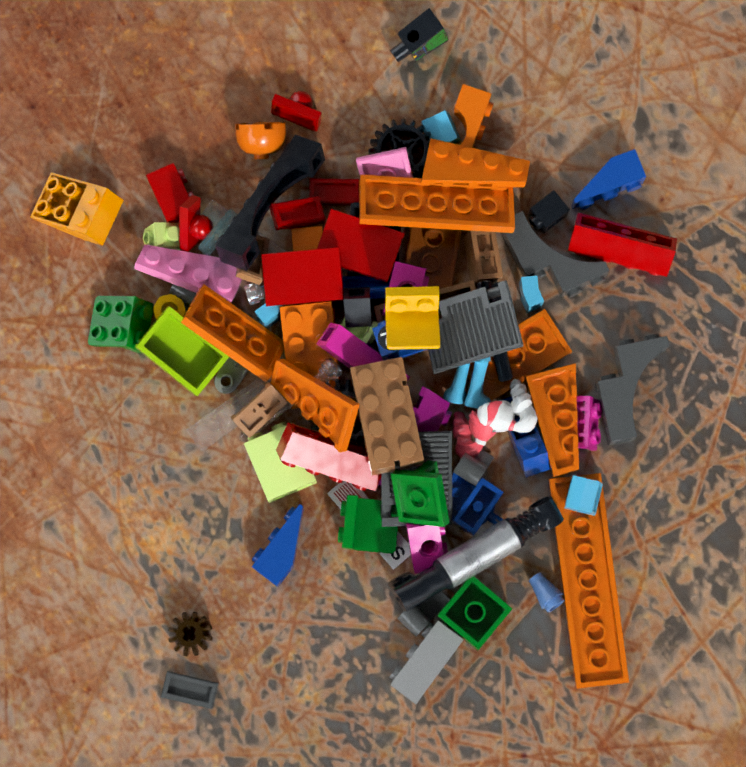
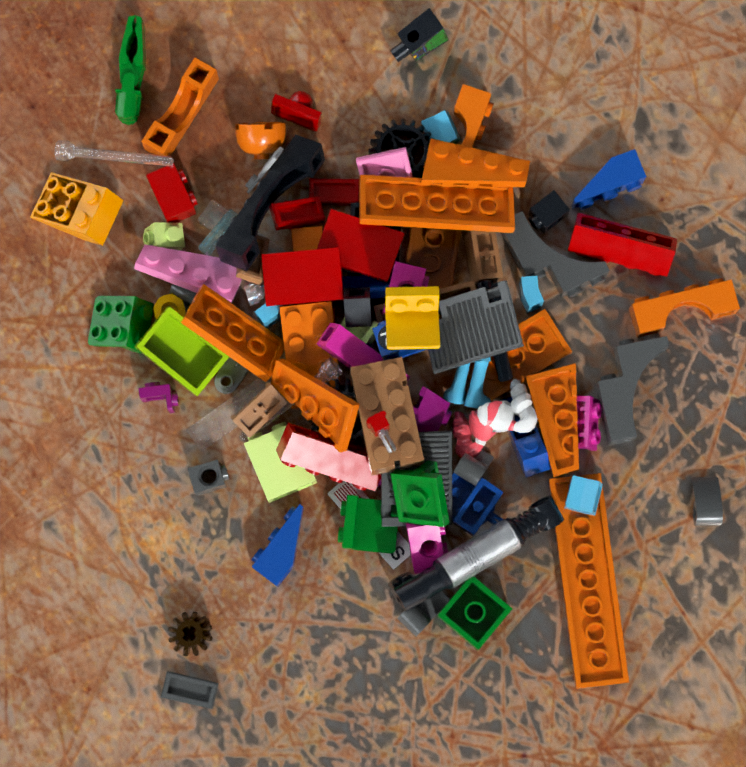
(65, 150): none -> clear piece
(131, 75): none -> green arm
(154, 391): none -> magenta bracket
(192, 225): red tile -> none
(193, 91): none -> orange arch
(197, 472): none -> dark grey brick
(255, 179): none -> light grey piece
(380, 427): none -> red piece
(425, 661): light grey brick -> none
(546, 593): medium blue cone -> none
(708, 502): none -> dark grey panel
(714, 300): none -> orange arch

